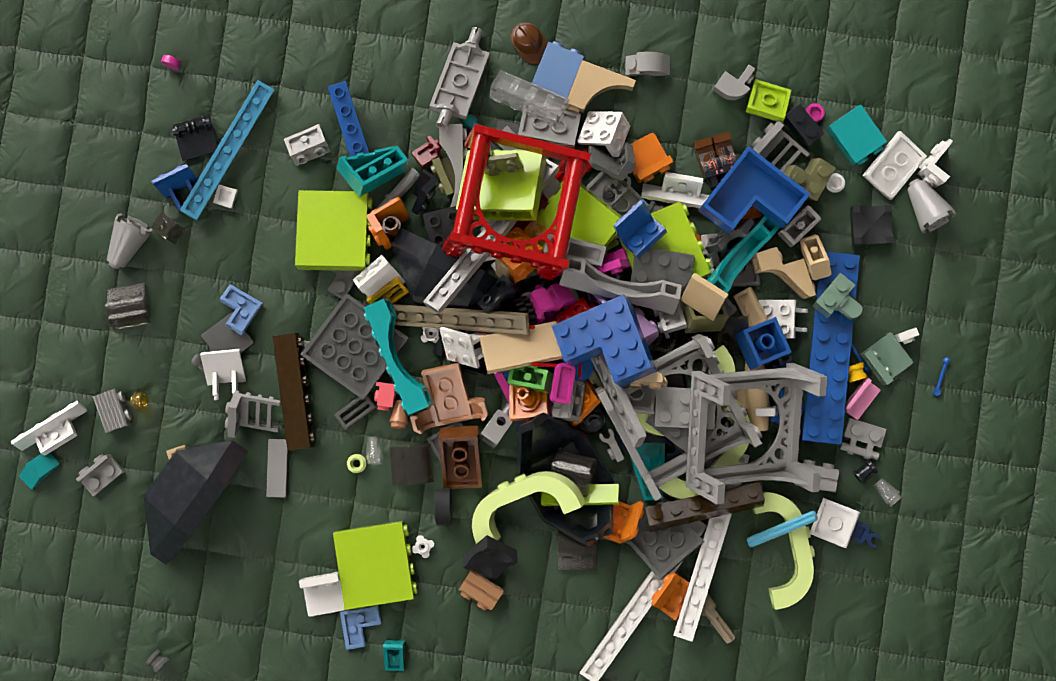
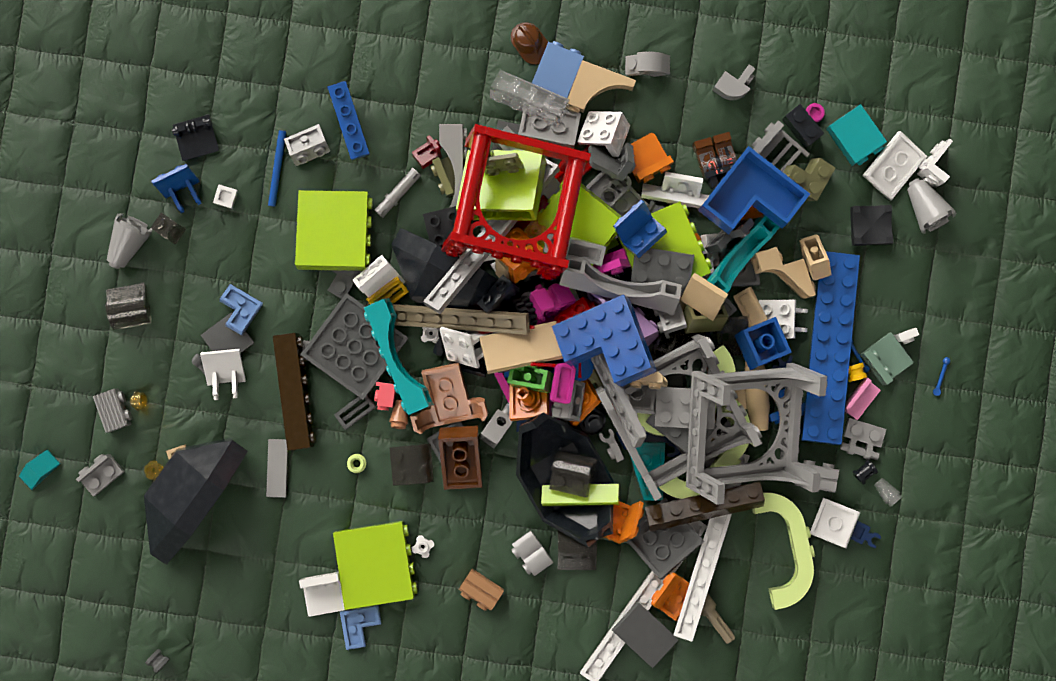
(53, 431): white bracket -> none
(148, 469): none -> clear yellow plate
(171, 62): dark pink tile -> none
(227, 150): dark azure plate -> none
(239, 413): light grey plate -> none
(277, 168): none -> blue bar
(372, 169): teal wedge -> none
(374, 452): clear cone -> none
(391, 226): reddish brown cone -> none
(392, 208): orange bracket -> none
(394, 655): teal slope -> none
(424, 191): black bracket -> none
(443, 506): black tyre -> none
(459, 80): light grey plate -> none
(469, 122): teal plate -> none
(490, 557): black brick -> none
(532, 553): none -> light grey brick
(557, 485): yellowish green arch -> none
(644, 634): none -> dark grey tile
(767, 411): white tile -> none
(768, 101): lime plate -> none
(783, 528): medium azure axle -> none
(799, 226): light grey brick -> none
(835, 183): white plate -> none
(837, 298): sand green brick -> none

